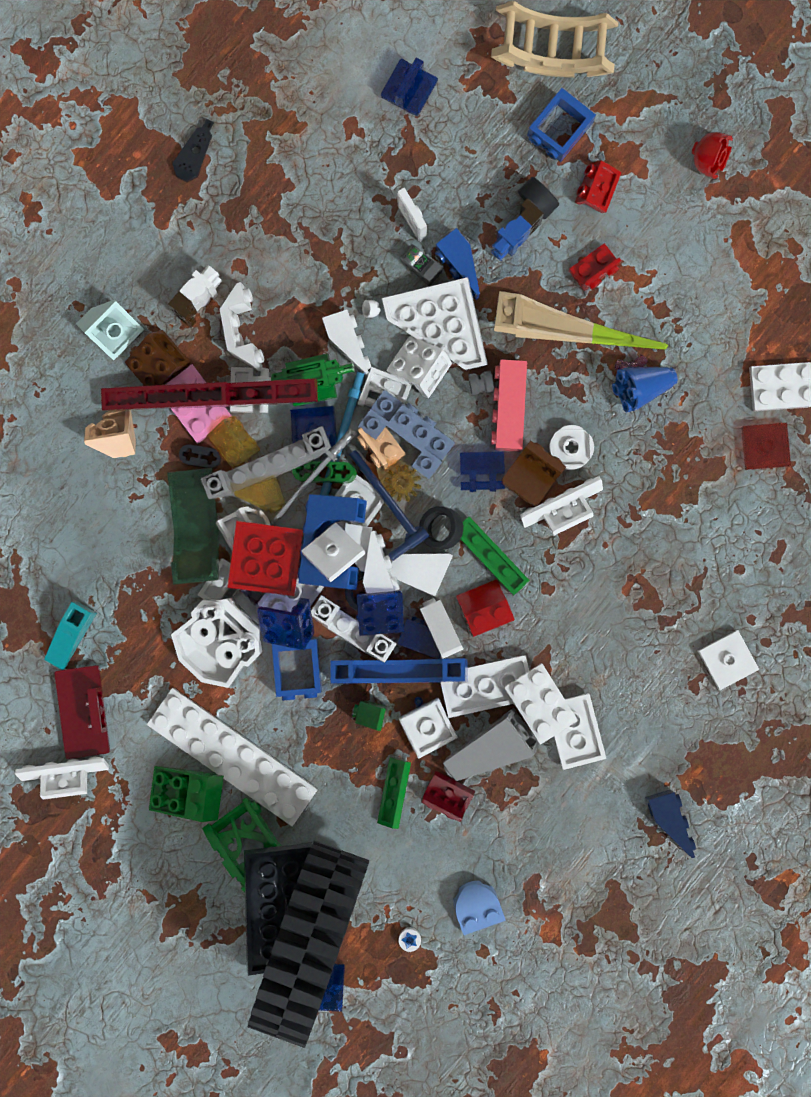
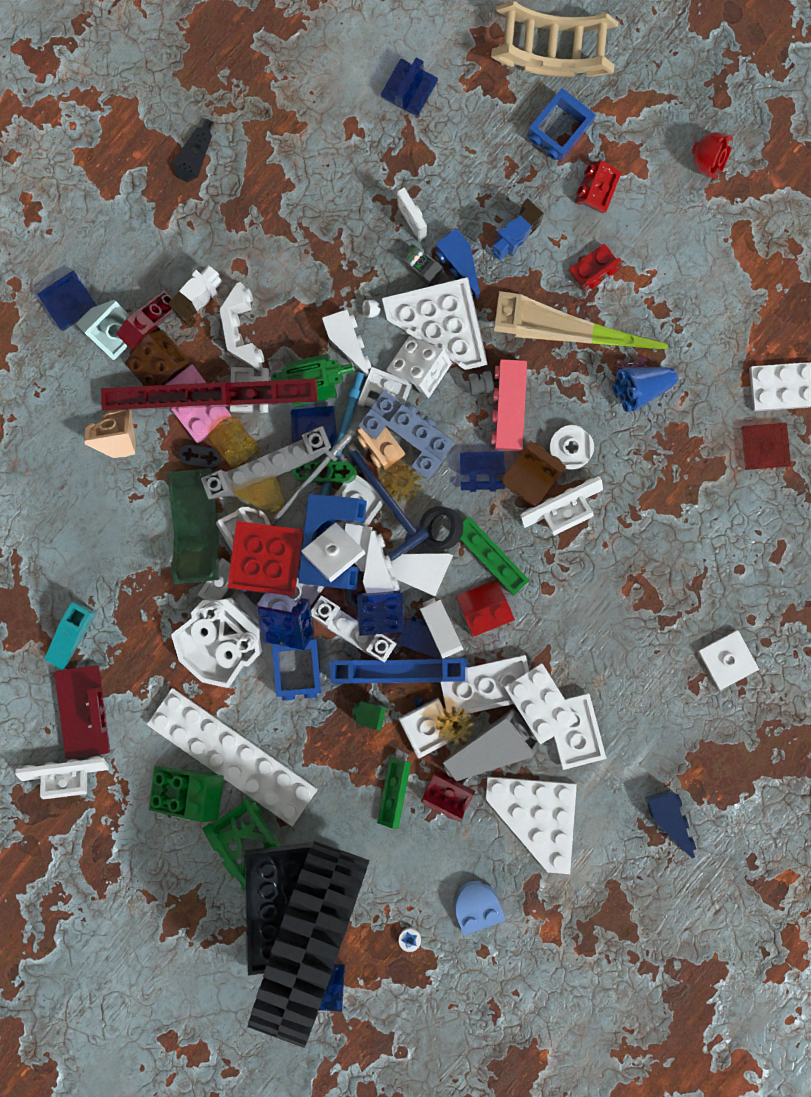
(67, 300): none -> clear blue plate
(145, 320): none -> dark red slope
(463, 726): none -> clear yellow gear
(539, 195): black tyre -> none
(539, 816): none -> white plate

